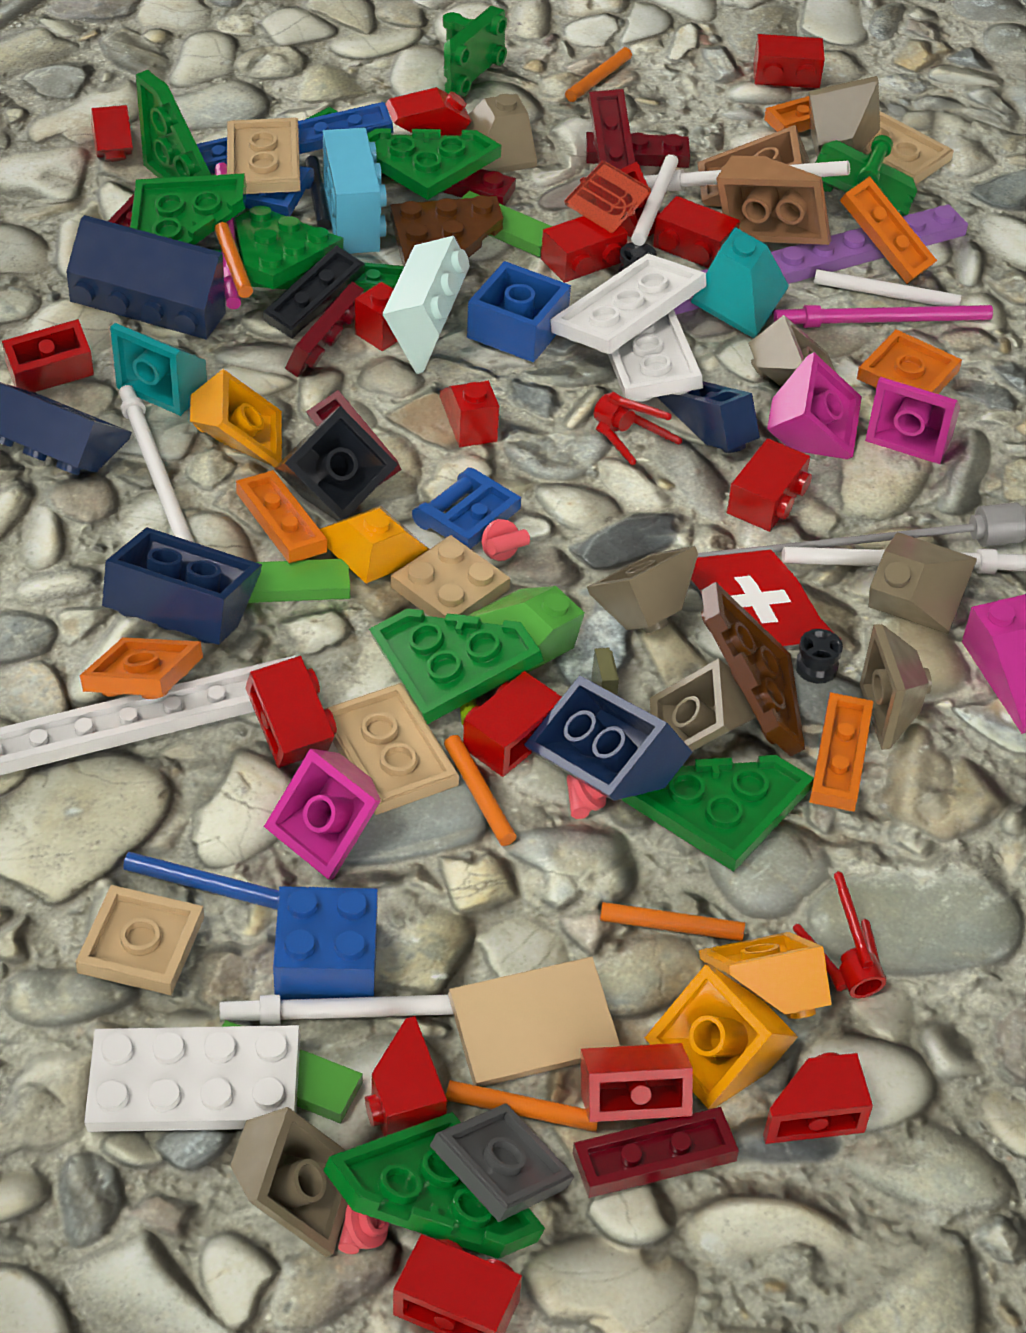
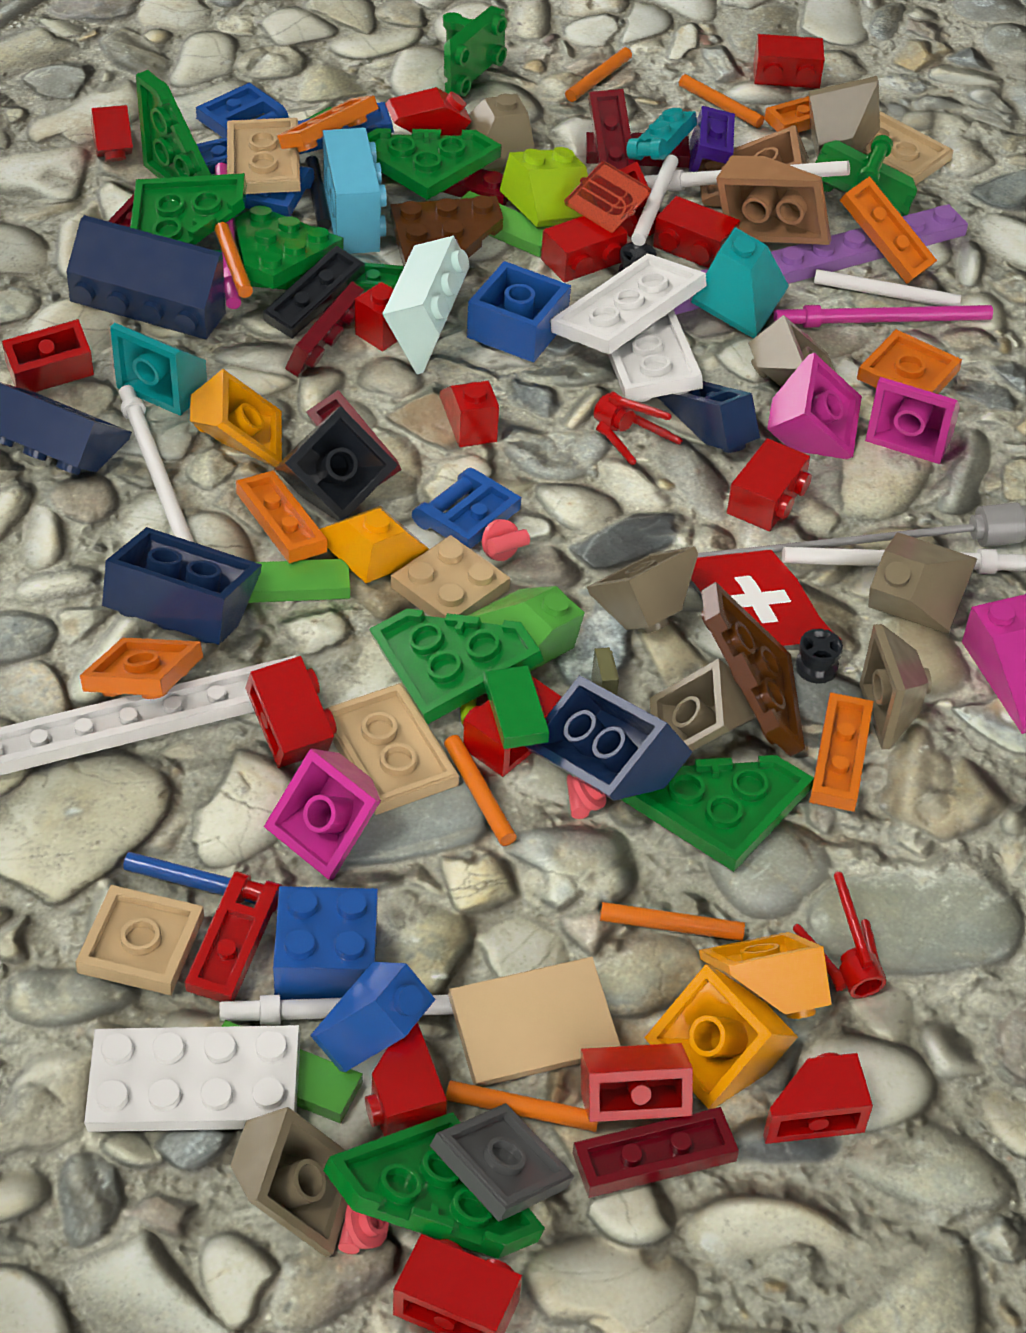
(232, 938): none -> red plate
(239, 104): none -> blue plate
(347, 113): none -> orange plate
(373, 1014): none -> blue slope
(516, 707): none -> green tile
(541, 182): none -> lime slope
(662, 135): none -> teal plate
(712, 137): none -> dark purple panel
(721, 101): none -> orange bar

